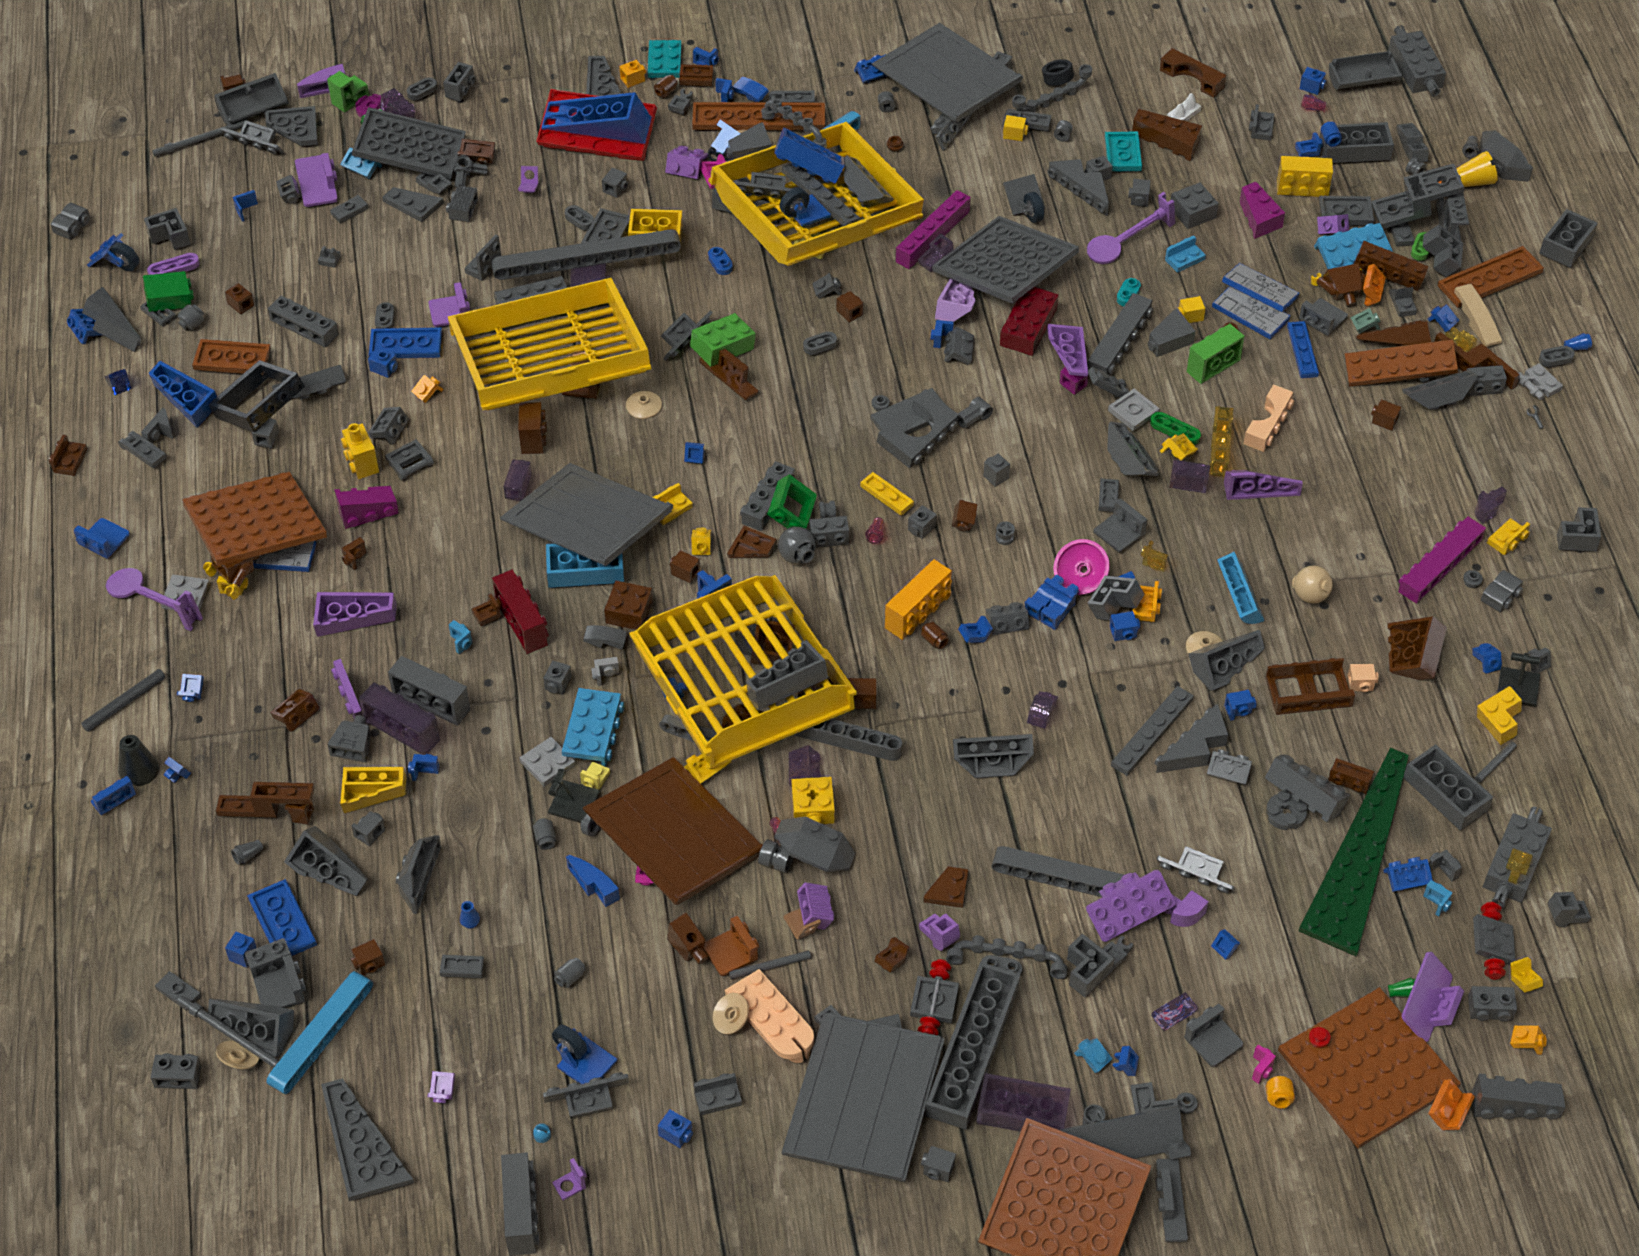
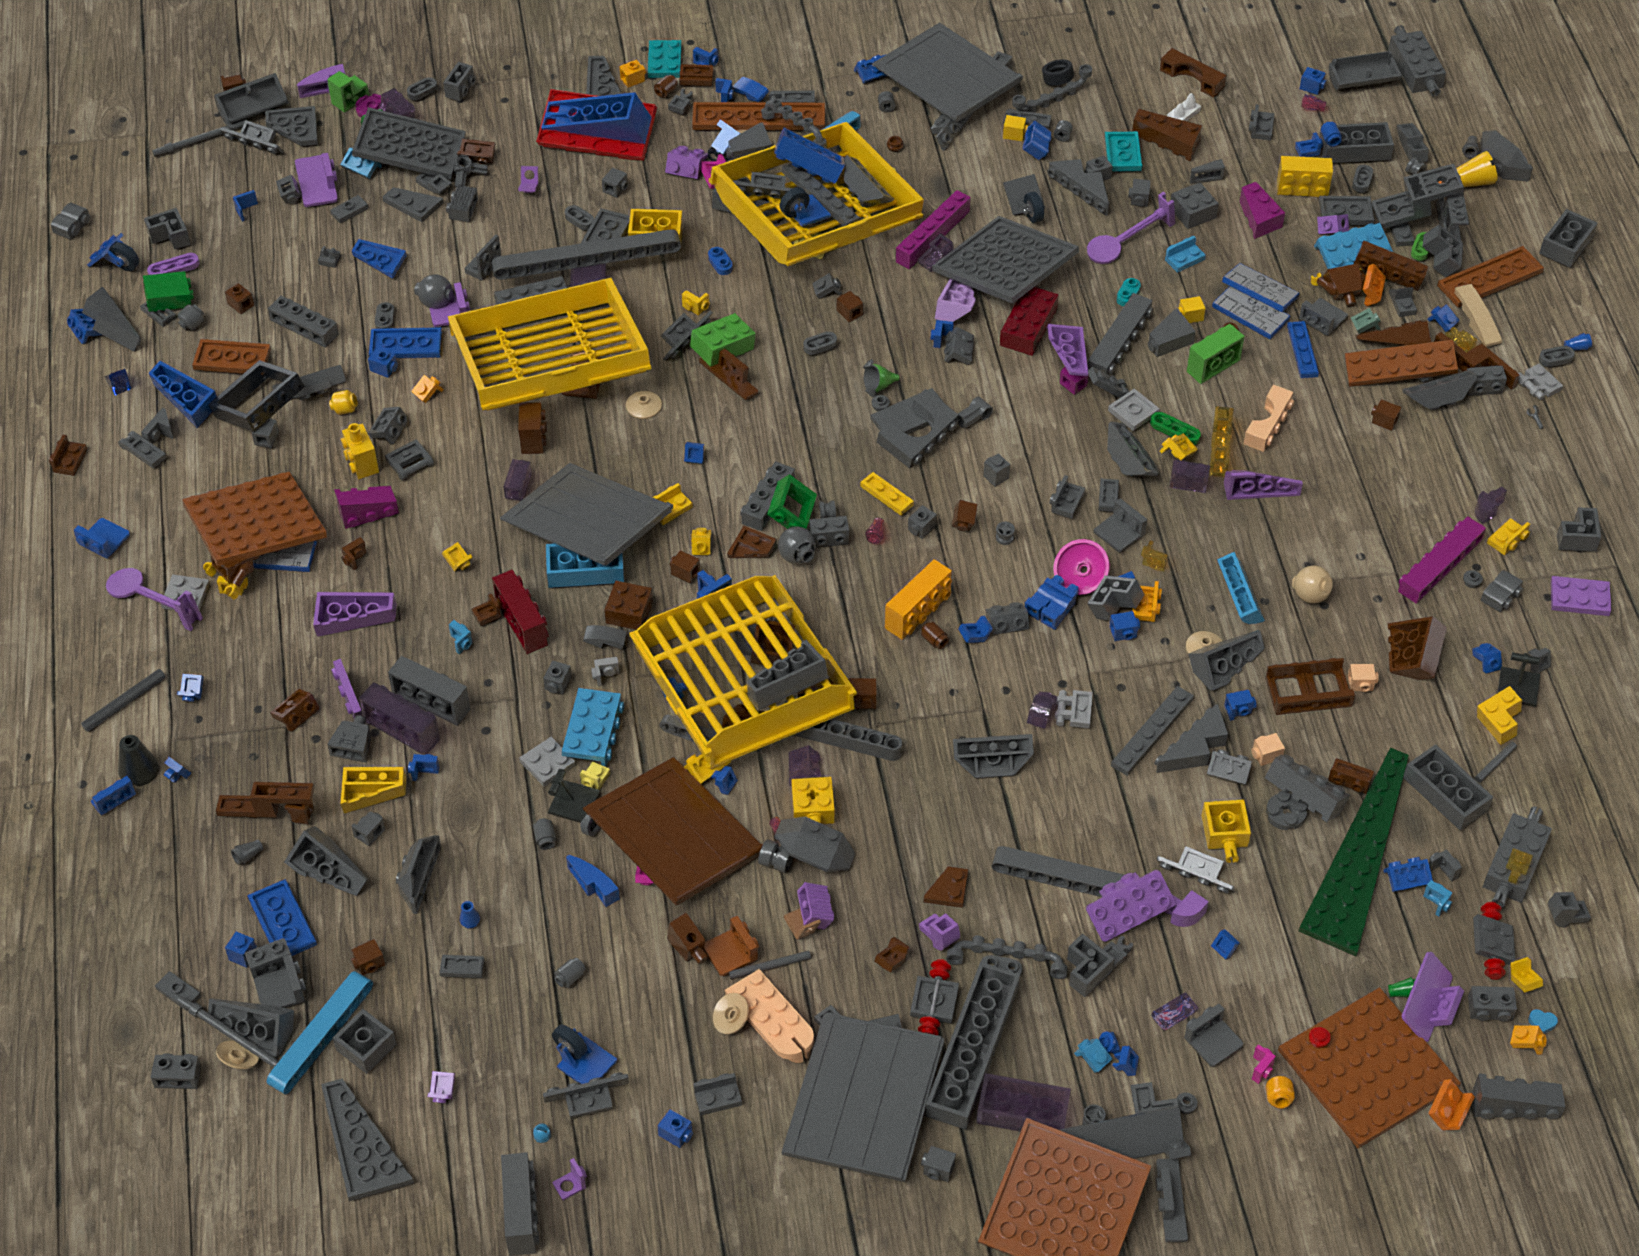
(343, 402): none -> yellow head
(364, 1041): none -> dark grey brick
(379, 256): none -> blue wing
(434, 291): none -> dark grey brick
(457, 557): none -> yellow bracket
(694, 303): none -> yellow bracket
(725, 779): none -> blue tile
(877, 378): none -> hat
(1037, 140): none -> blue brick
(1066, 498): none -> dark grey bracket
(1080, 710): none -> light grey plate
(1109, 1042): none -> blue plate
(1212, 172): none -> dark grey slope
(1226, 826): none -> yellow brick
(1267, 748): none -> light nougat brick
(1362, 178): none -> dark grey plate
(1545, 1021): none -> dark azure tile
(1580, 596): none -> medium lavender plate

